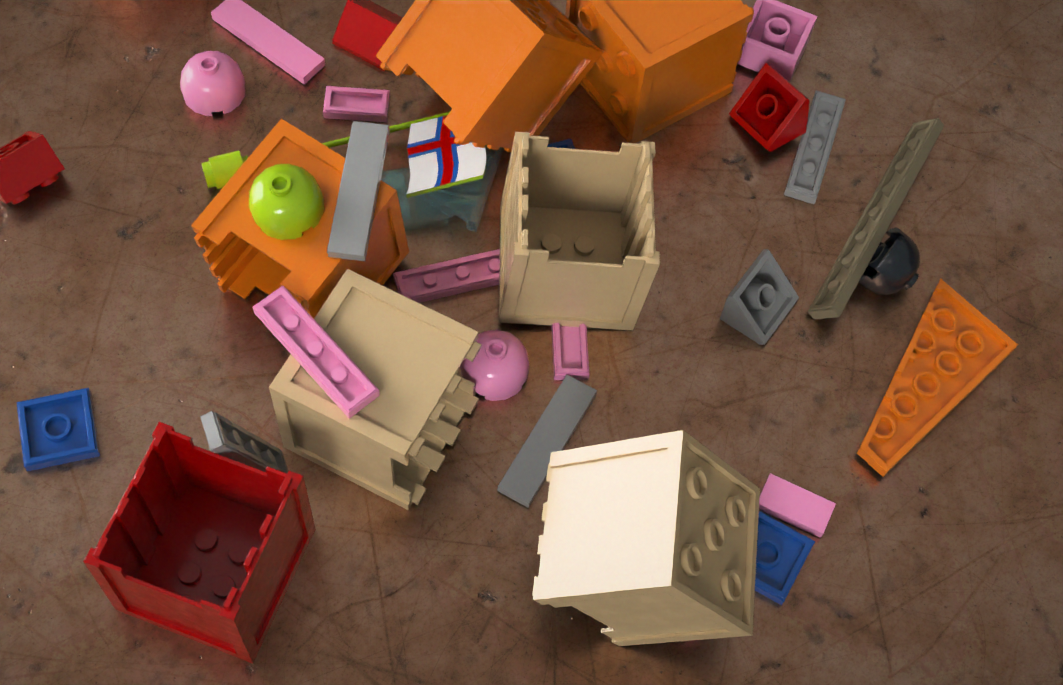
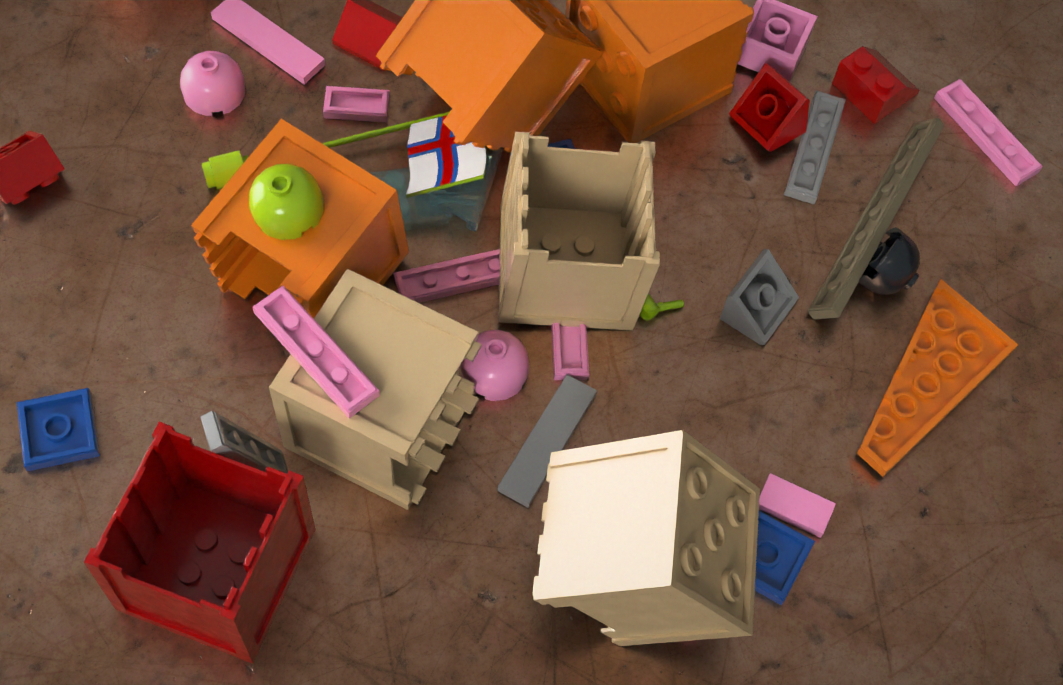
(358, 191): light grey tile -> none
(651, 309): none -> lime hand
(872, 83): none -> red slope
(988, 132): none -> bright pink tile

